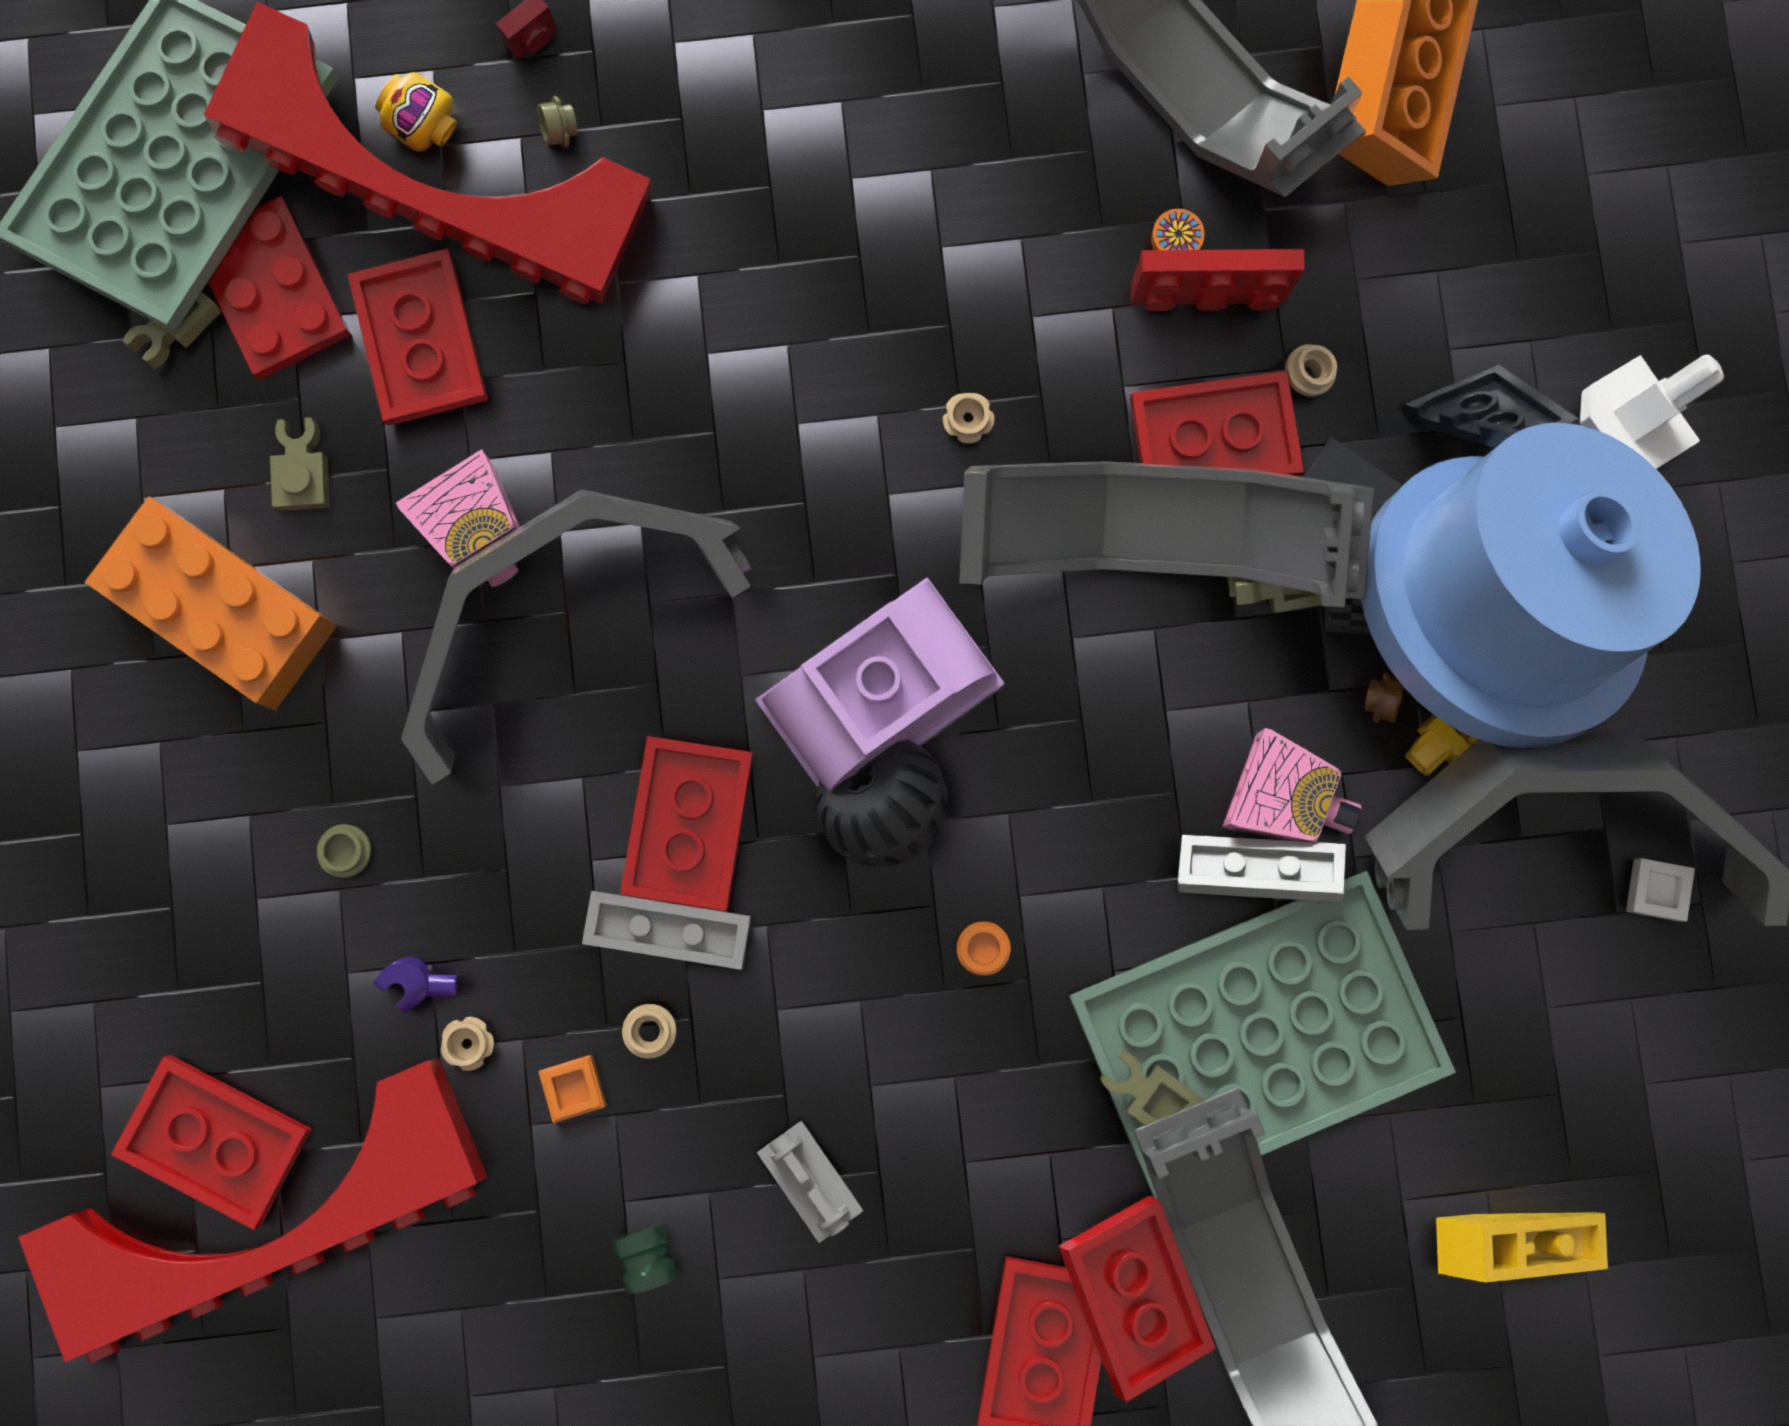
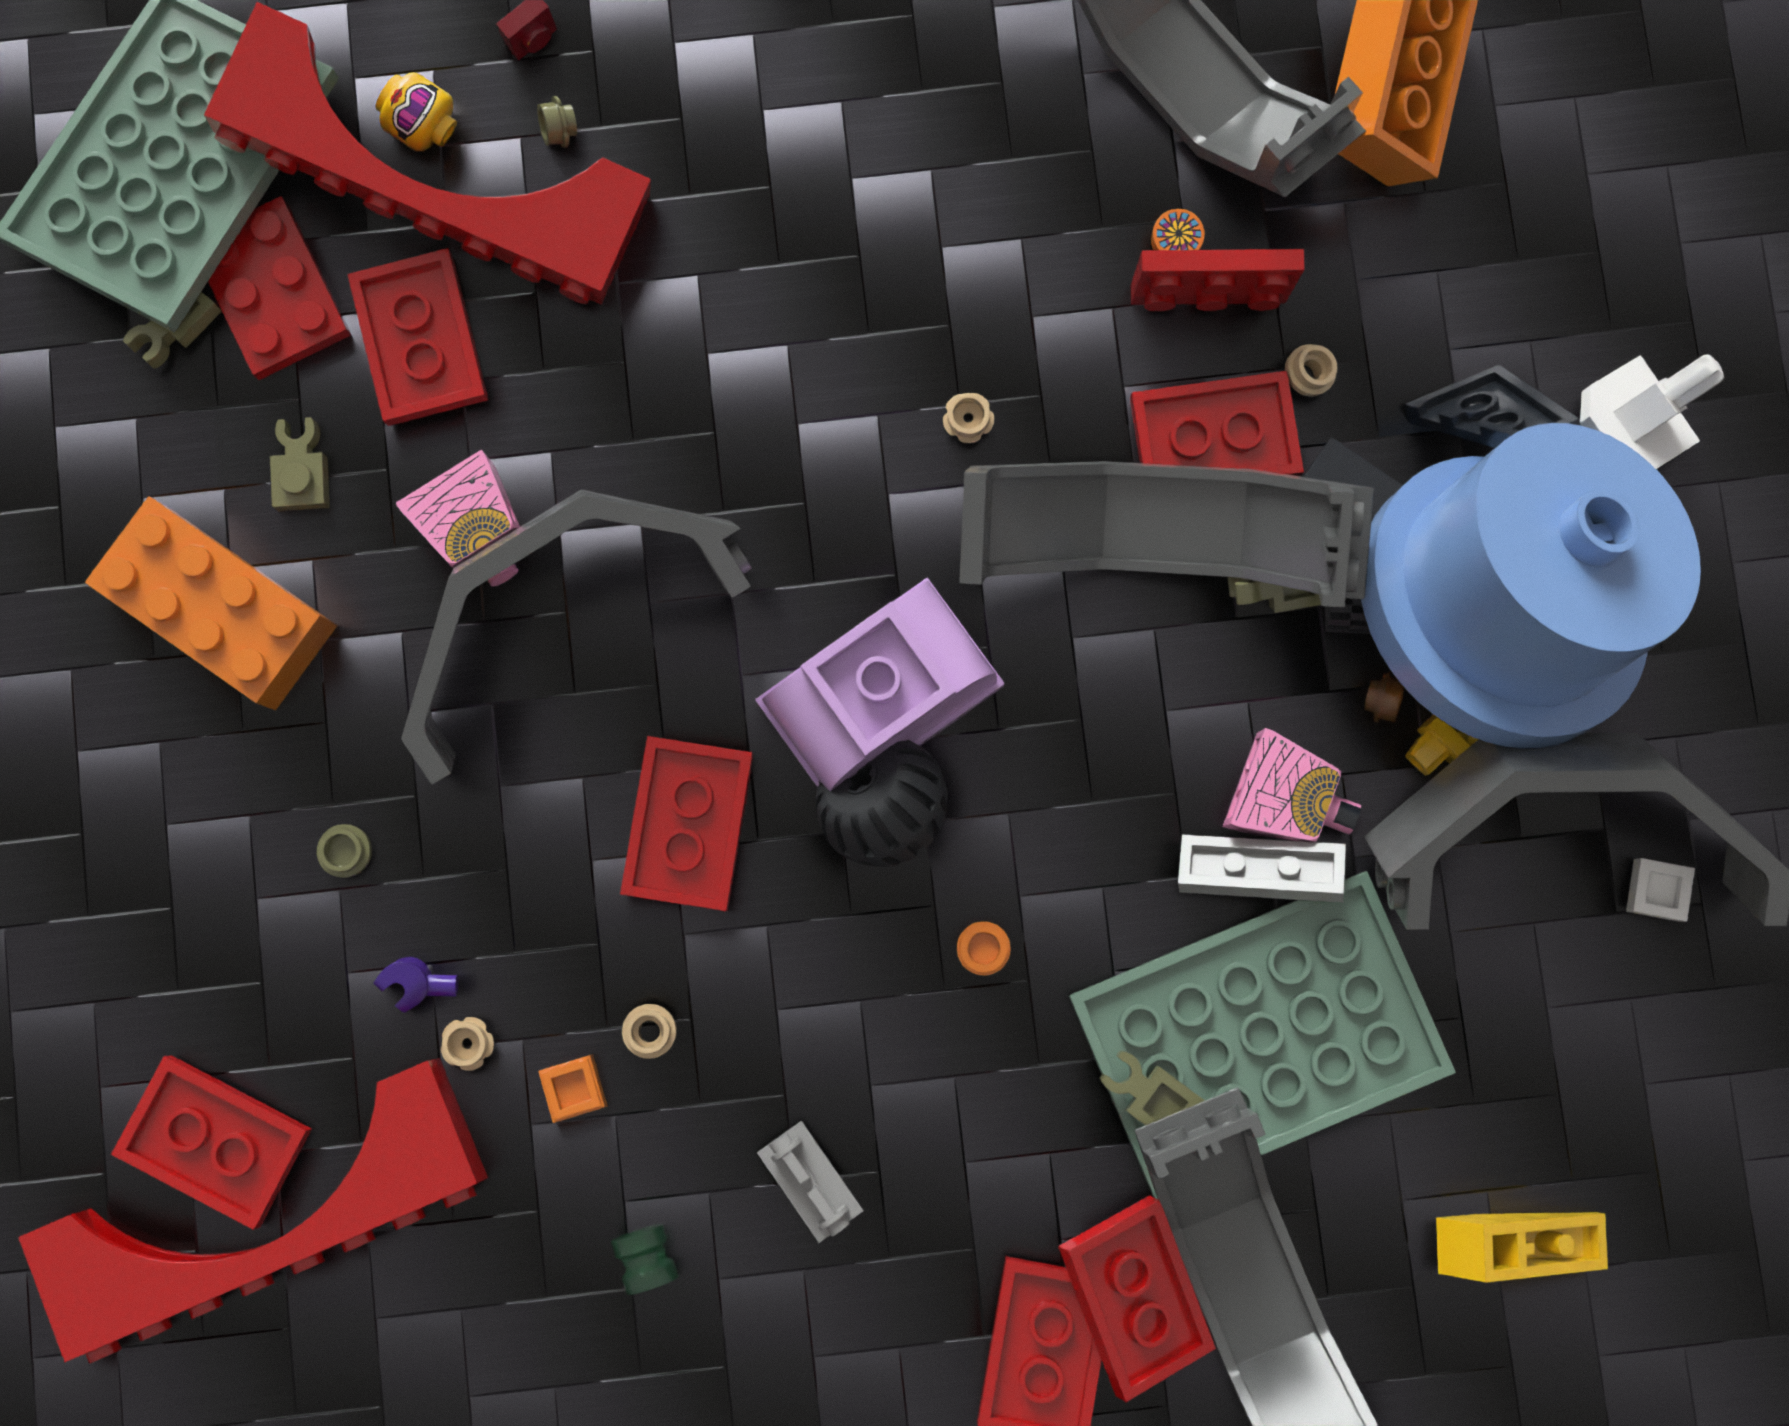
(667, 930): light grey plate -> none

